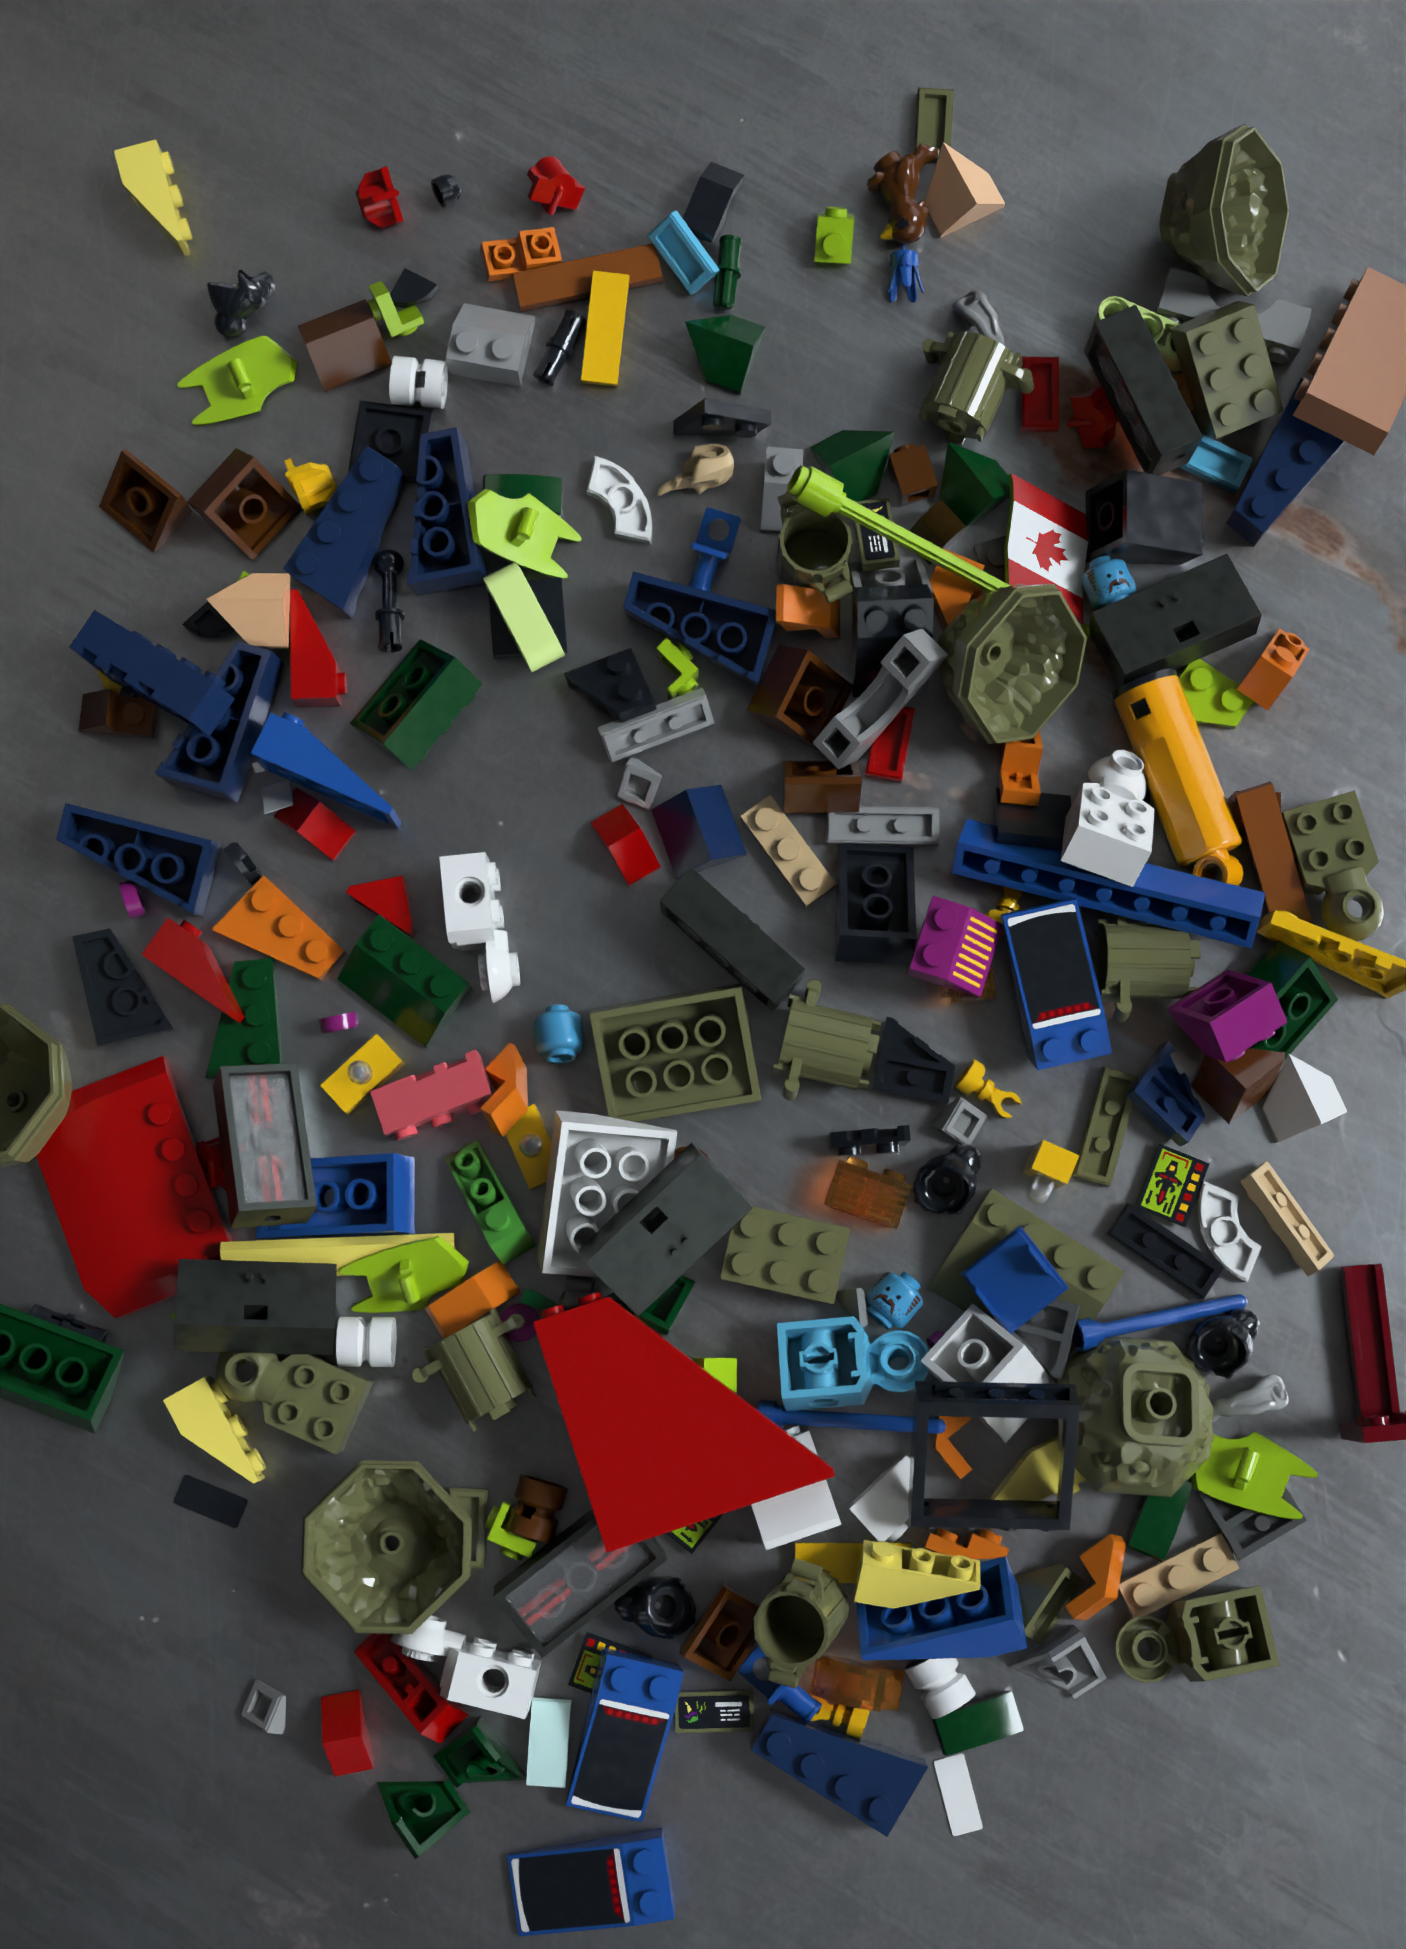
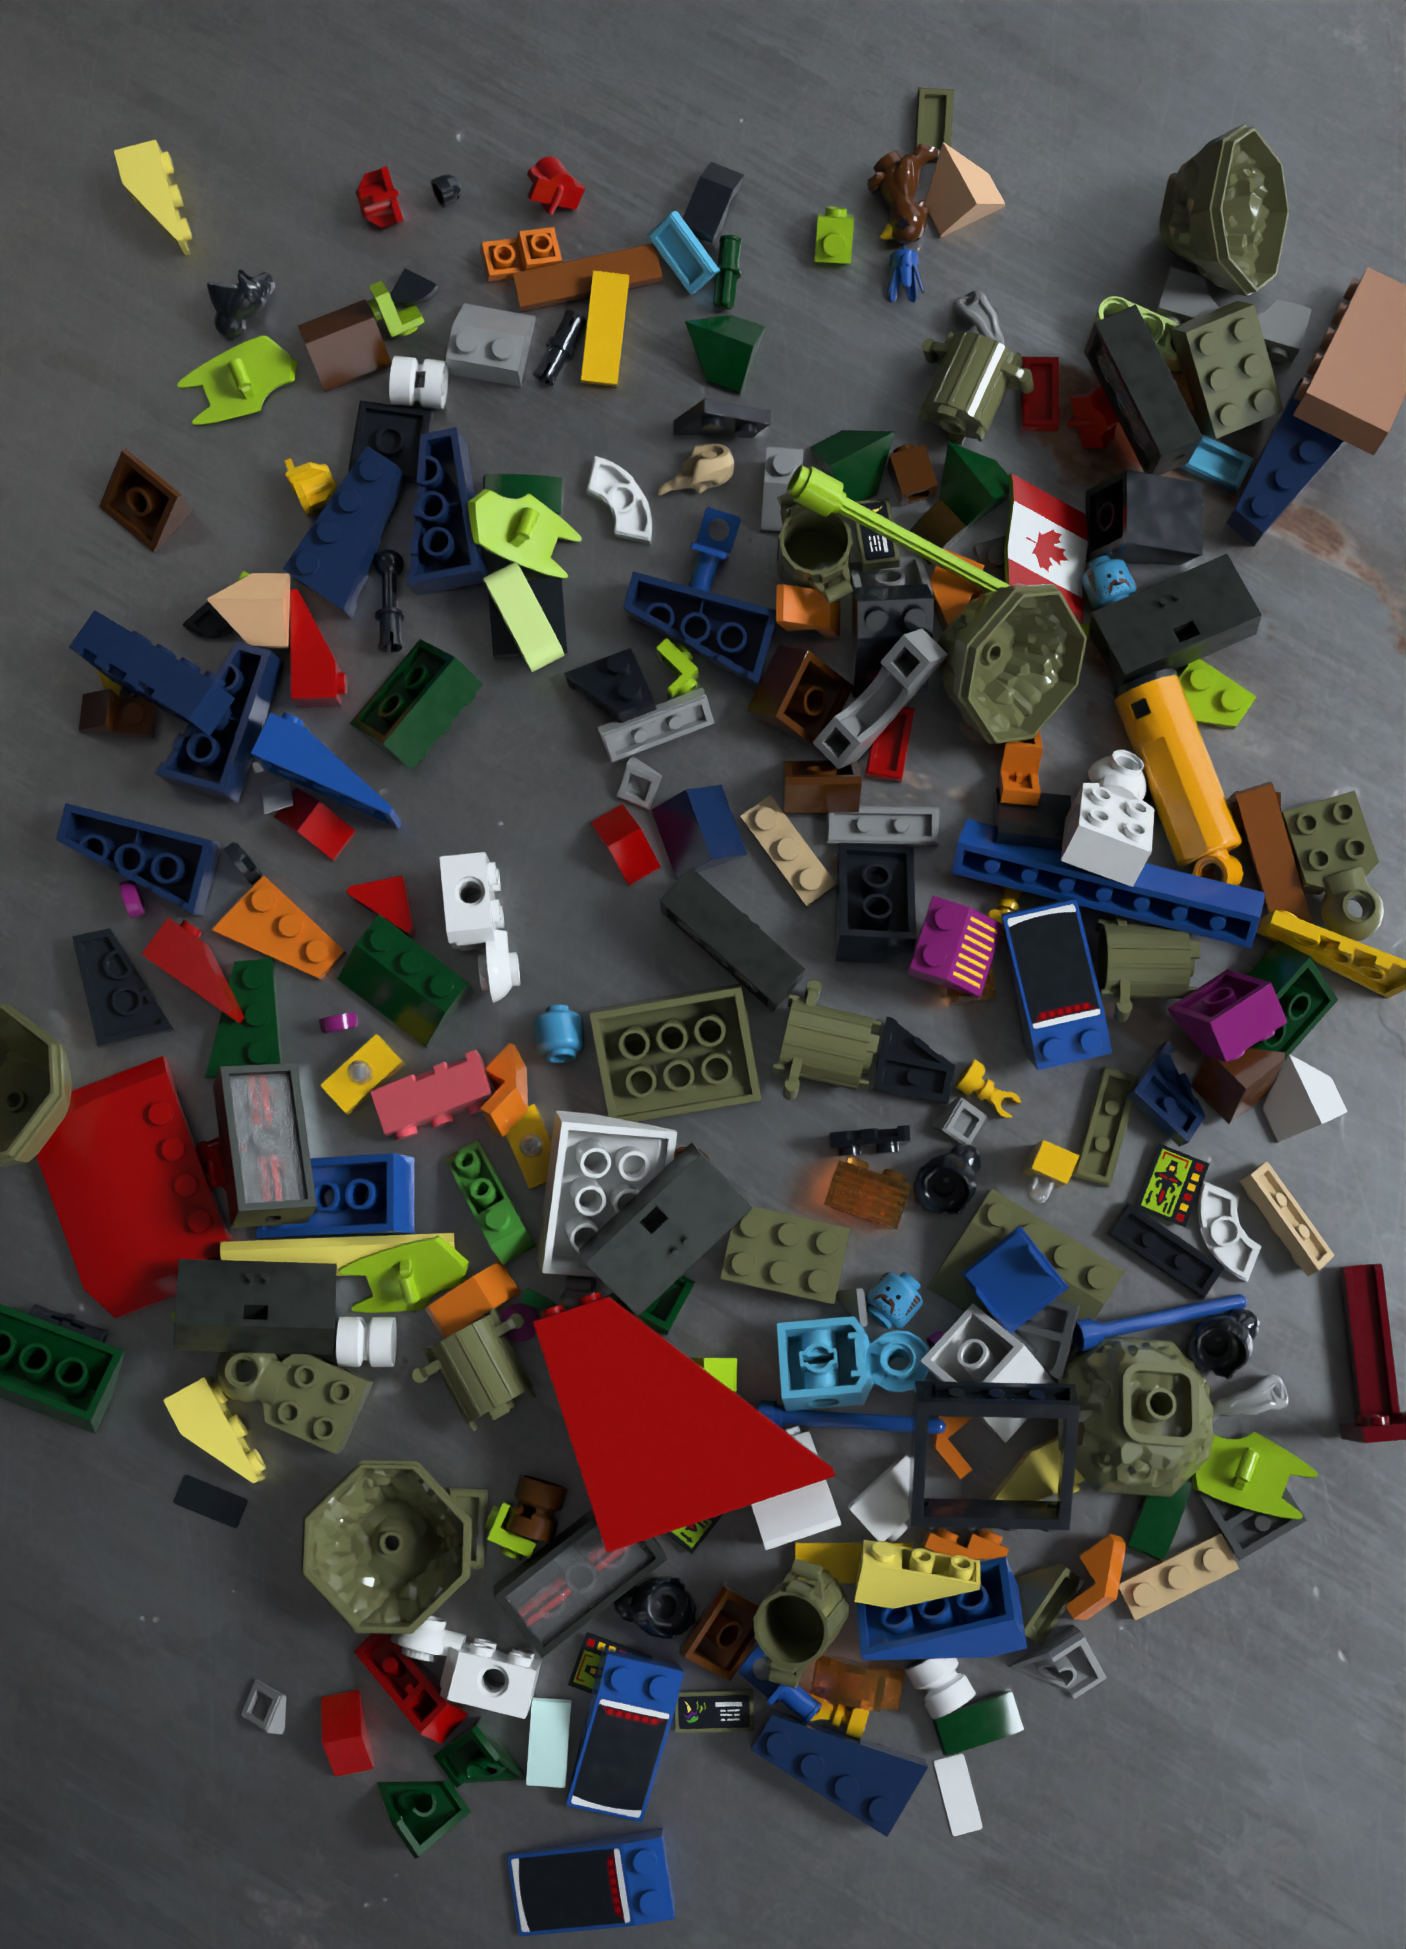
(244, 503): reddish brown slope -> none
(1202, 1637): olive brick -> none
(1274, 668): orange slope -> none

